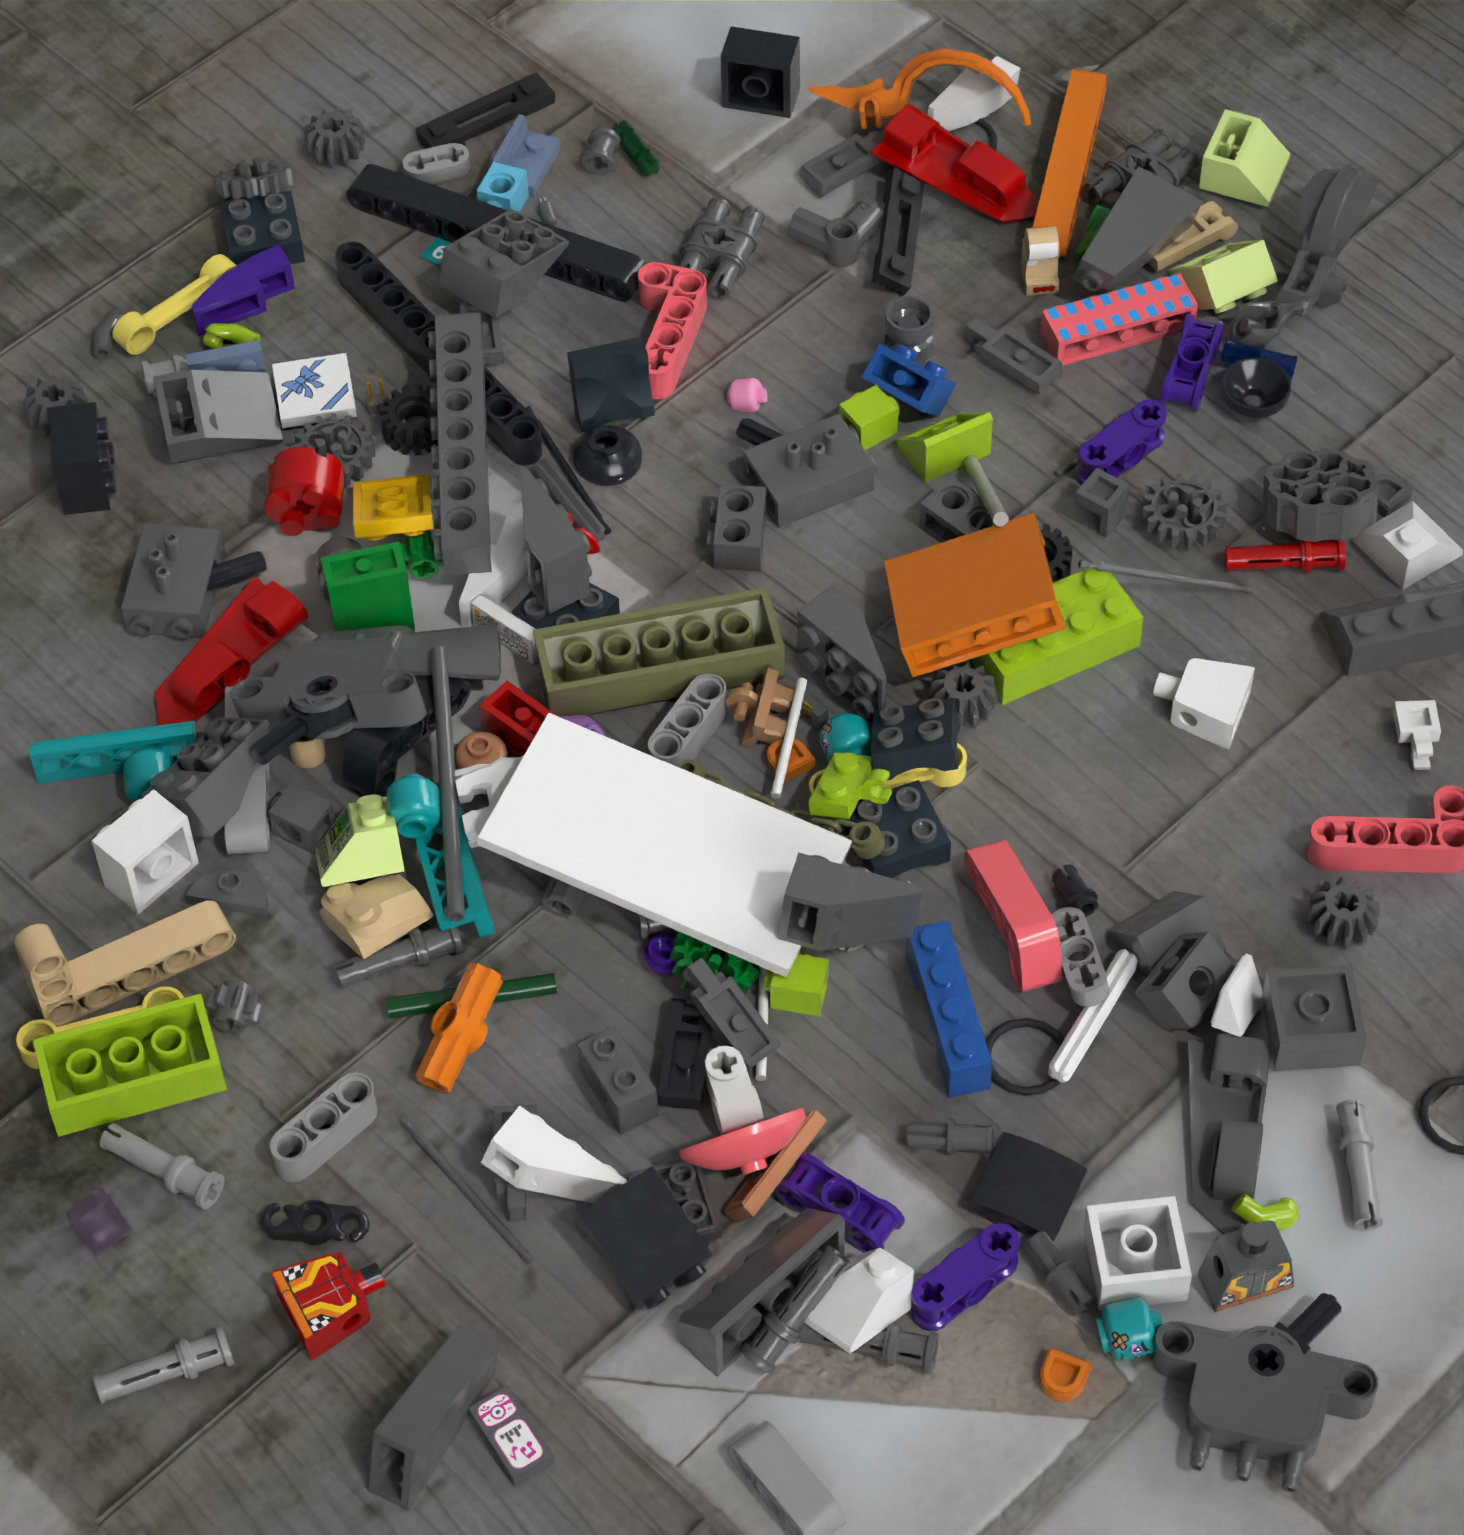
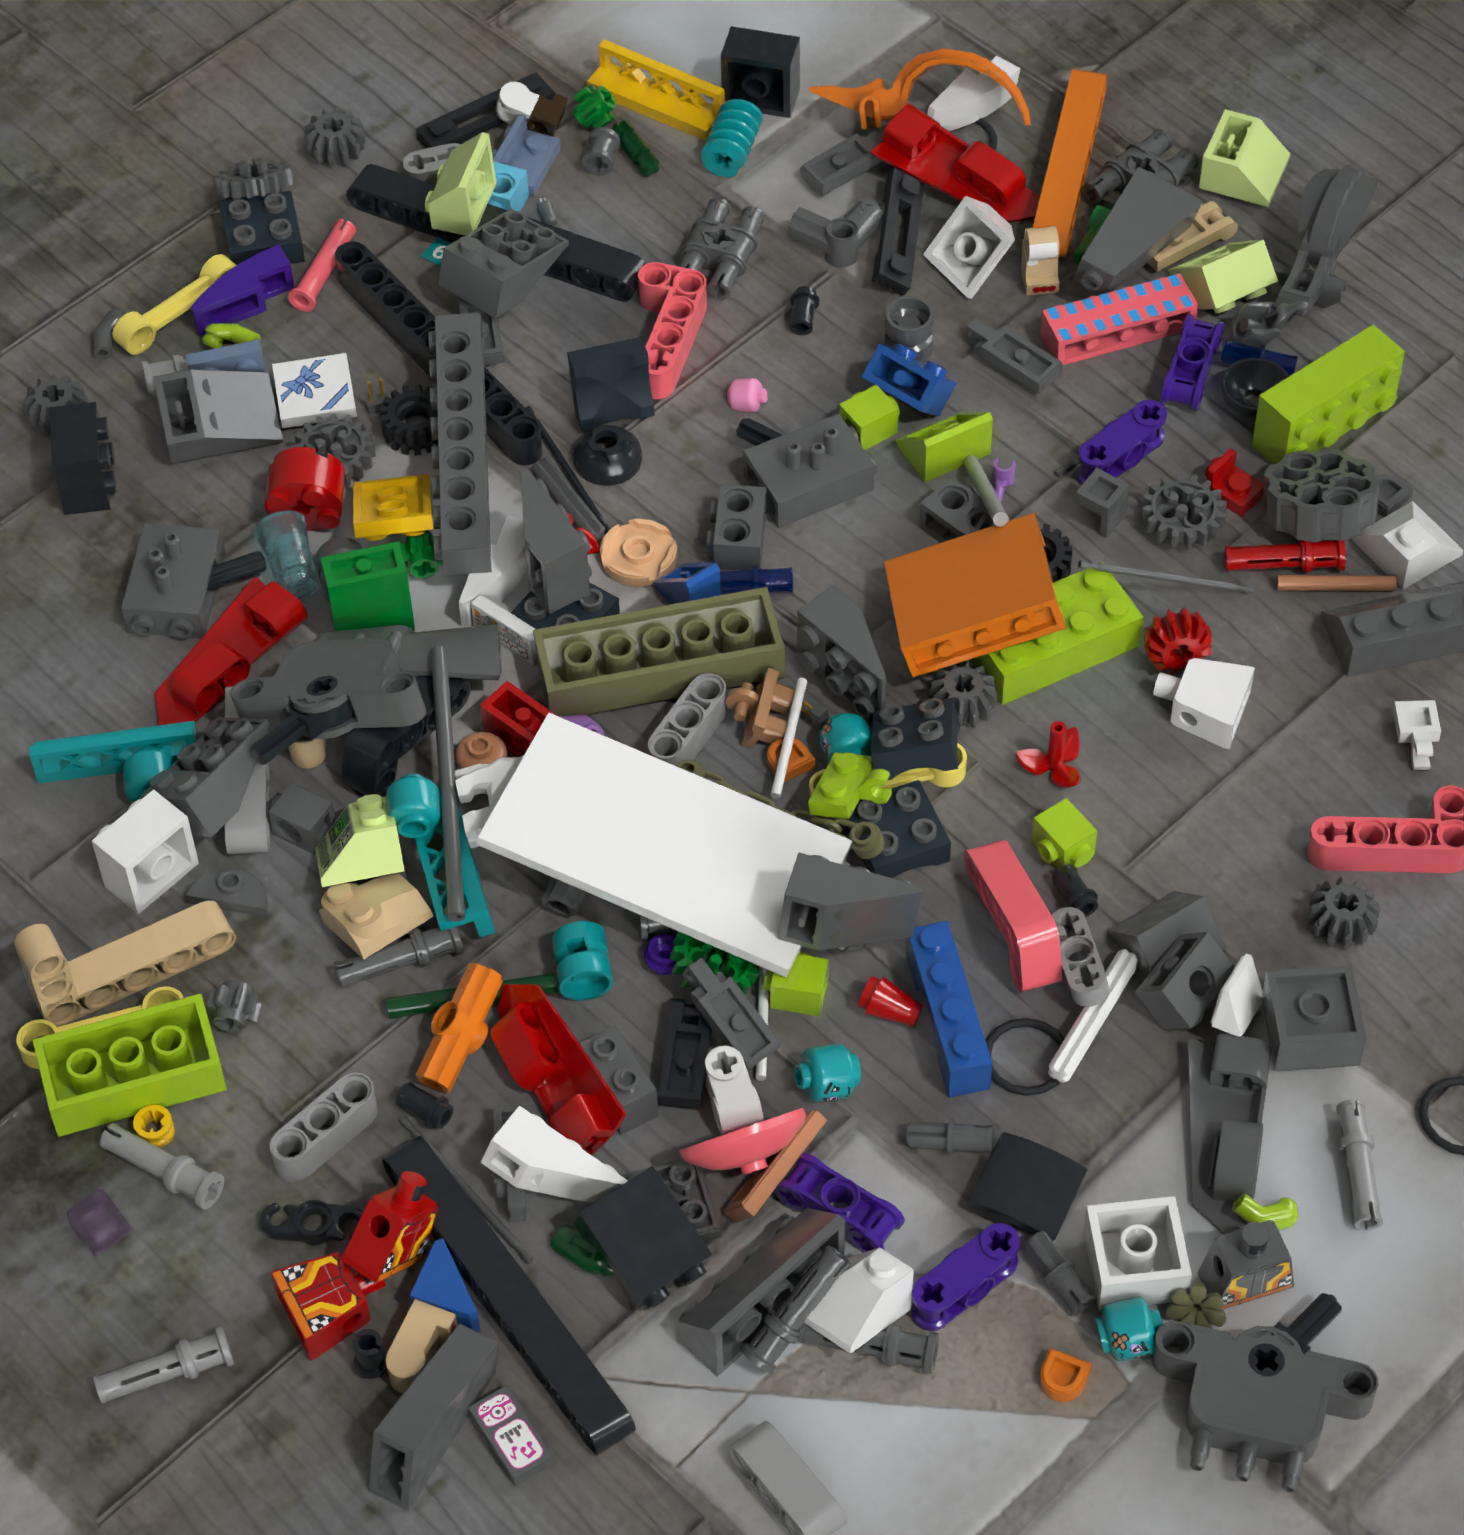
(154, 1113): none -> yellow bush
(288, 551): none -> clear light blue plant
(312, 282): none -> coral pin
(370, 1355): none -> black pin
(392, 1230): none -> red torso
(417, 1342): none -> tan leg
(433, 1110): none -> black pin
(444, 1288): none -> blue slope
(463, 187): none -> yellowish green slope
(516, 1303): none -> black beam
(541, 113): none -> leg
(553, 1064): none -> red panel
(580, 1251): none -> dark green piece
(582, 960): none -> teal wheel
(594, 106): none -> green gear
(638, 552): none -> light nougat tile
(657, 97): none -> yellow fence
(690, 582): none -> blue slope
(731, 137): none -> teal piece
(774, 579): none -> clear blue axle
(804, 304): none -> black pin
(827, 1072): none -> teal head
(889, 1002): none -> red cone
(970, 245): none -> white slope
(1002, 477): none -> medium lavender hand
(1062, 748): none -> red plant
(1064, 836): none -> lime brick
(1177, 640): none -> red gear
(1197, 1307): none -> olive plant
(1237, 487): none -> red bracket
(1329, 396): none -> lime brick
(1335, 583): none -> nougat bar

